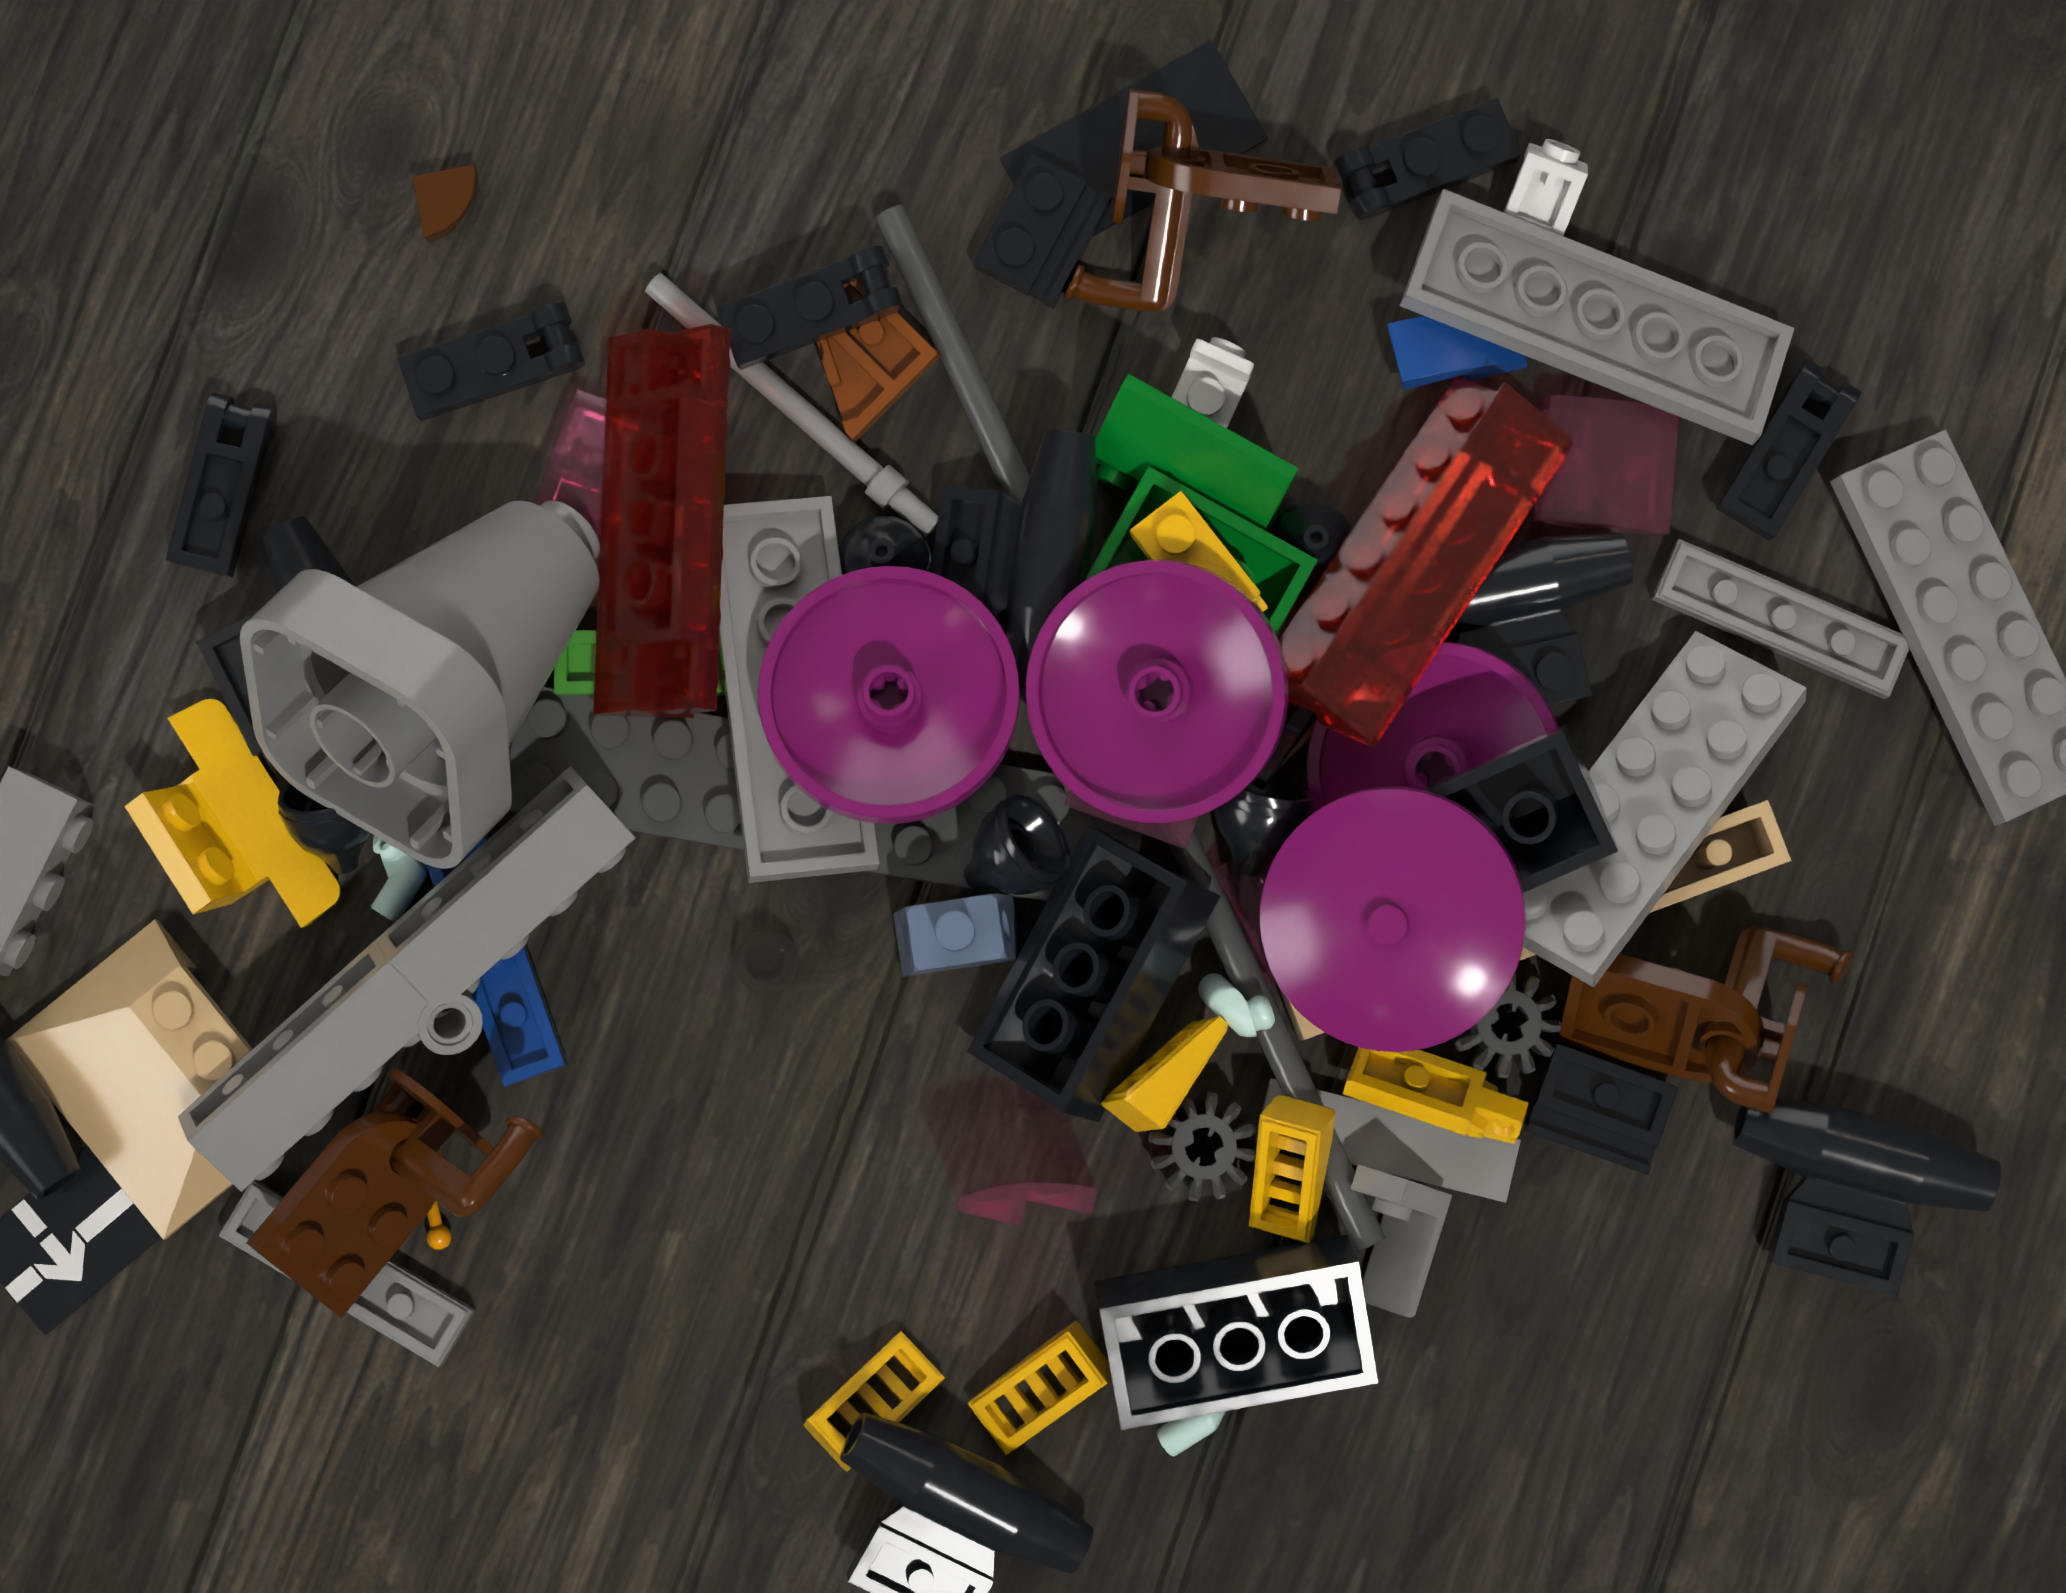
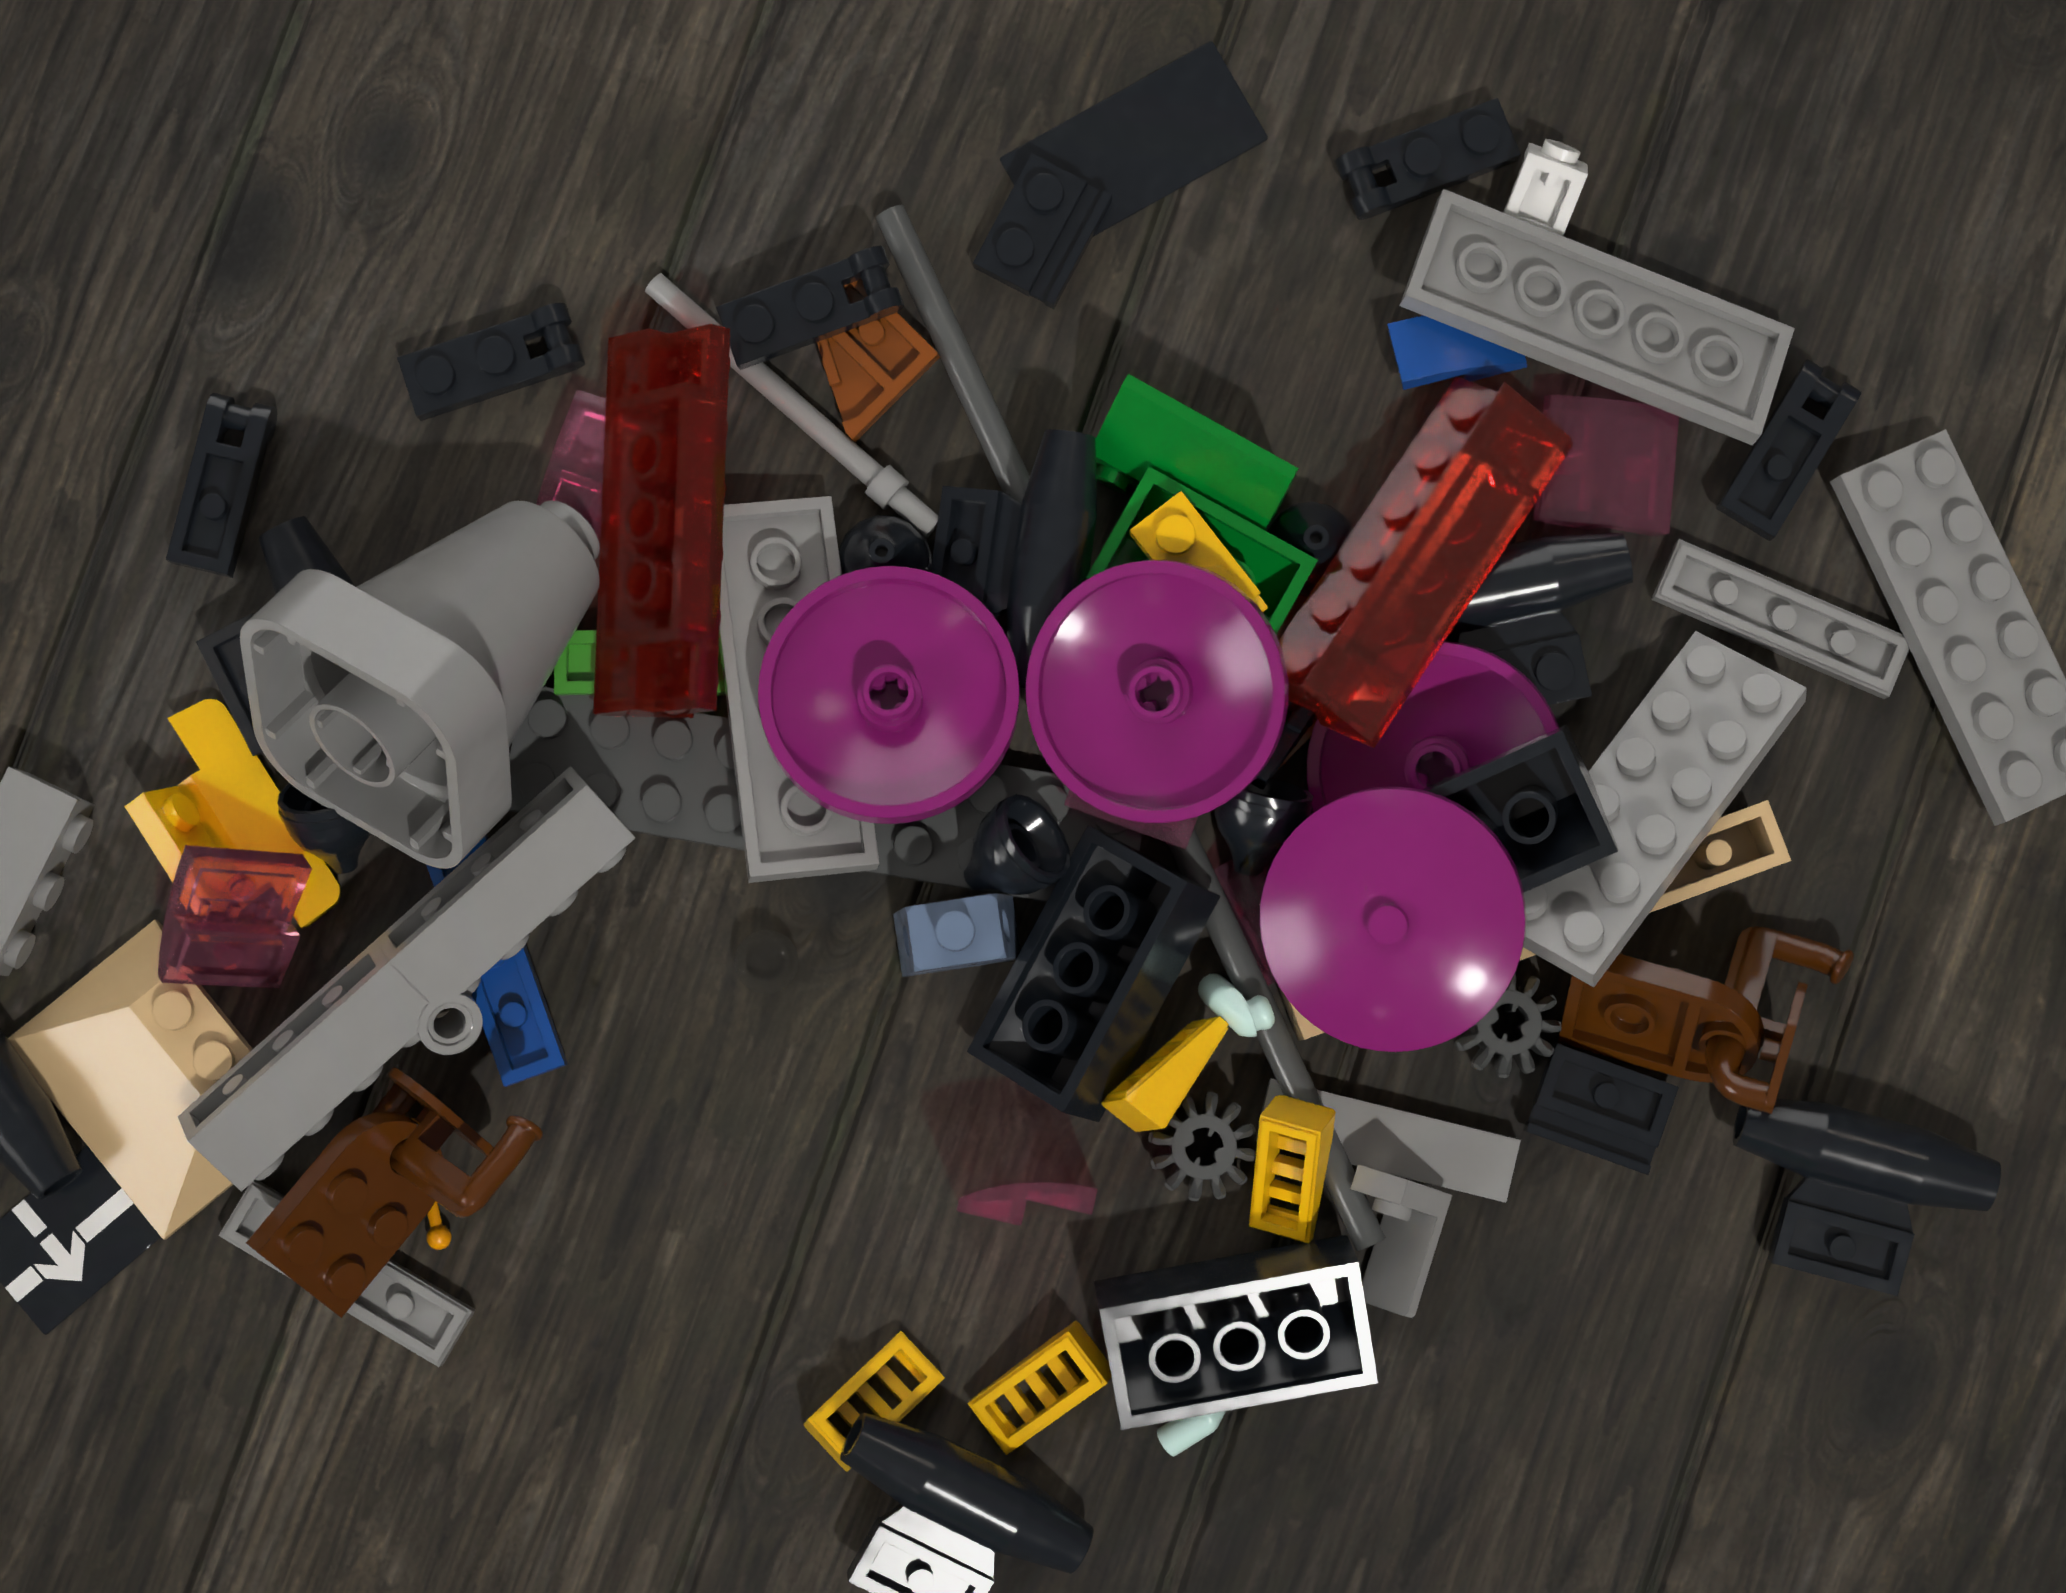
(232, 917): none -> clear pink slope
(403, 881): light aqua arm -> none
(445, 199): reddish brown tile -> none
(1176, 174): reddish brown plate -> none
(1214, 379): white bracket -> none
(1435, 1093): yellow hinge -> none

